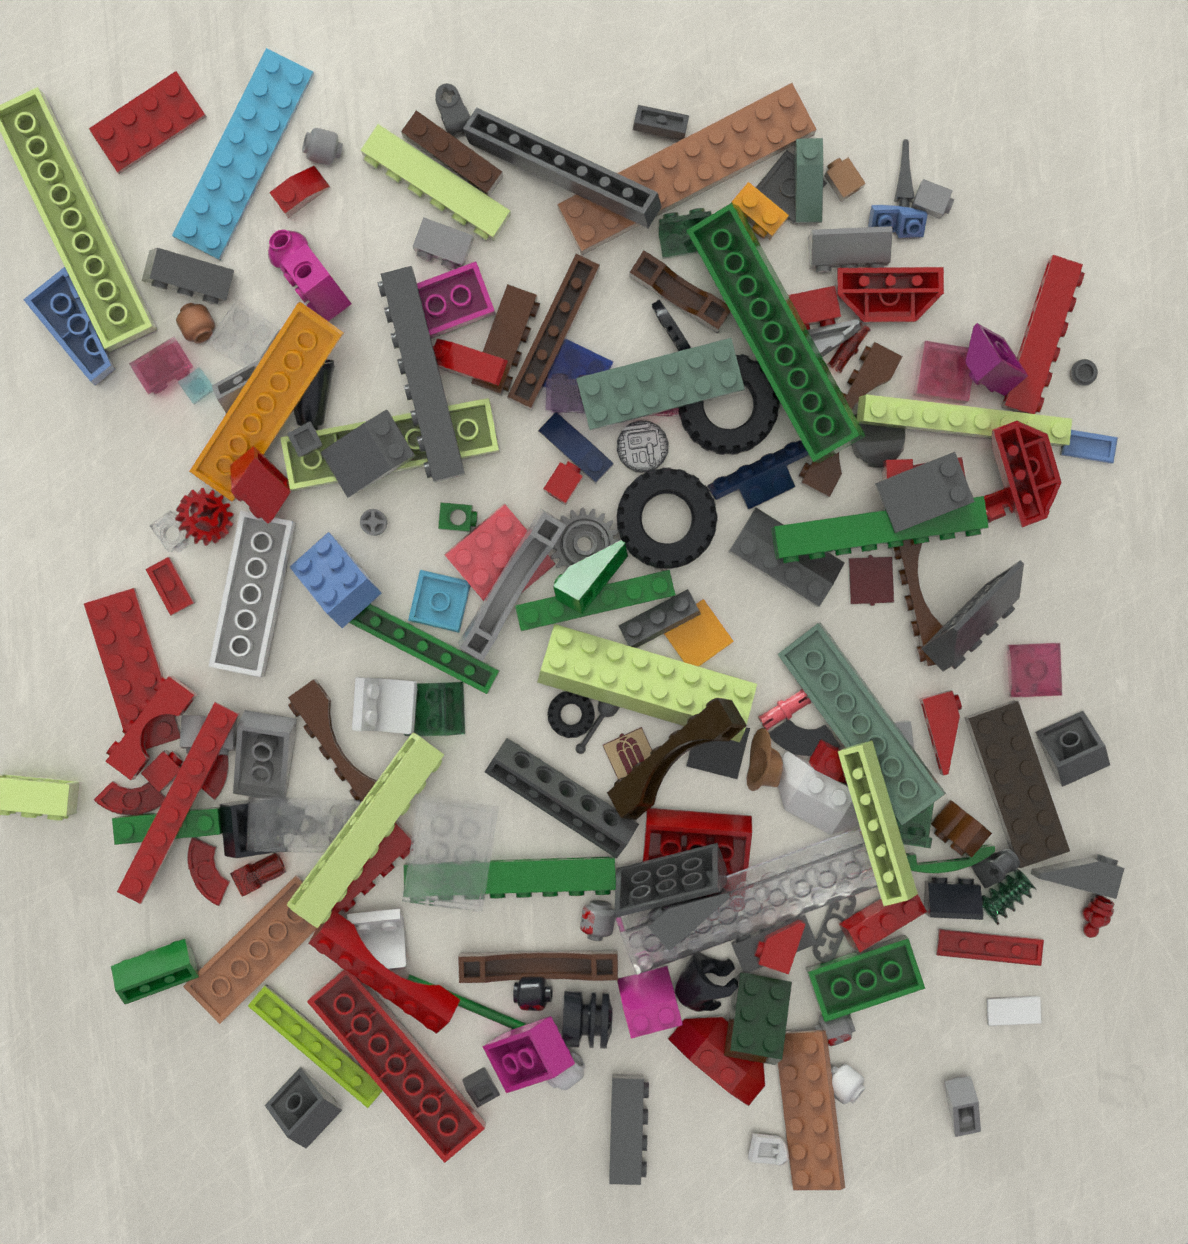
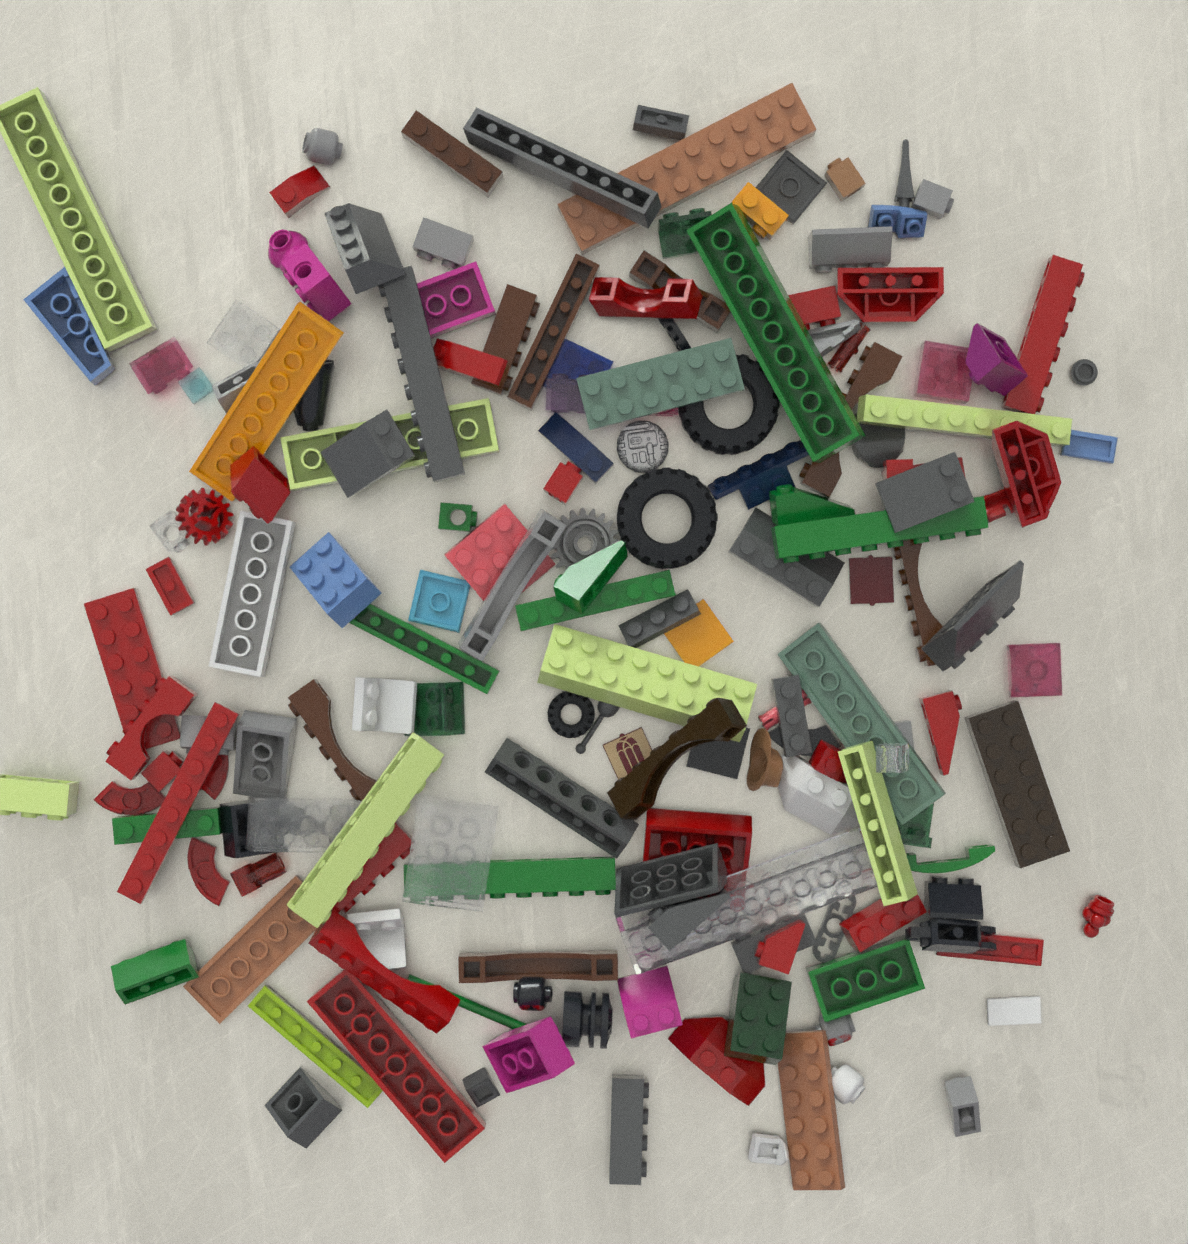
(147, 122): red plate -> none
(187, 275): dark grey wedge -> none
(195, 322): nougat head -> none
(243, 154): medium azure plate -> none
(305, 439): dark grey plate -> none
(364, 246): none -> dark grey slope
(371, 519): light grey wheel -> none
(435, 182): yellowish green brick -> none
(454, 113): dark grey piece -> none
(570, 1076): white head -> none
(597, 920): light grey head -> none
(619, 299): none -> red arch
(696, 990): black piece -> none
(791, 715): none -> dark grey plate
(796, 505): none -> green slope
(808, 180): sand green slope -> none
(892, 757): none -> clear brick
(951, 935): none -> black hinge
(961, 829): reddish brown brick -> none
(996, 866): dark grey piece -> none
(1007, 895): clear green piece -> none
(1073, 748): dark grey slope -> none
(1087, 874): dark grey slope -> none

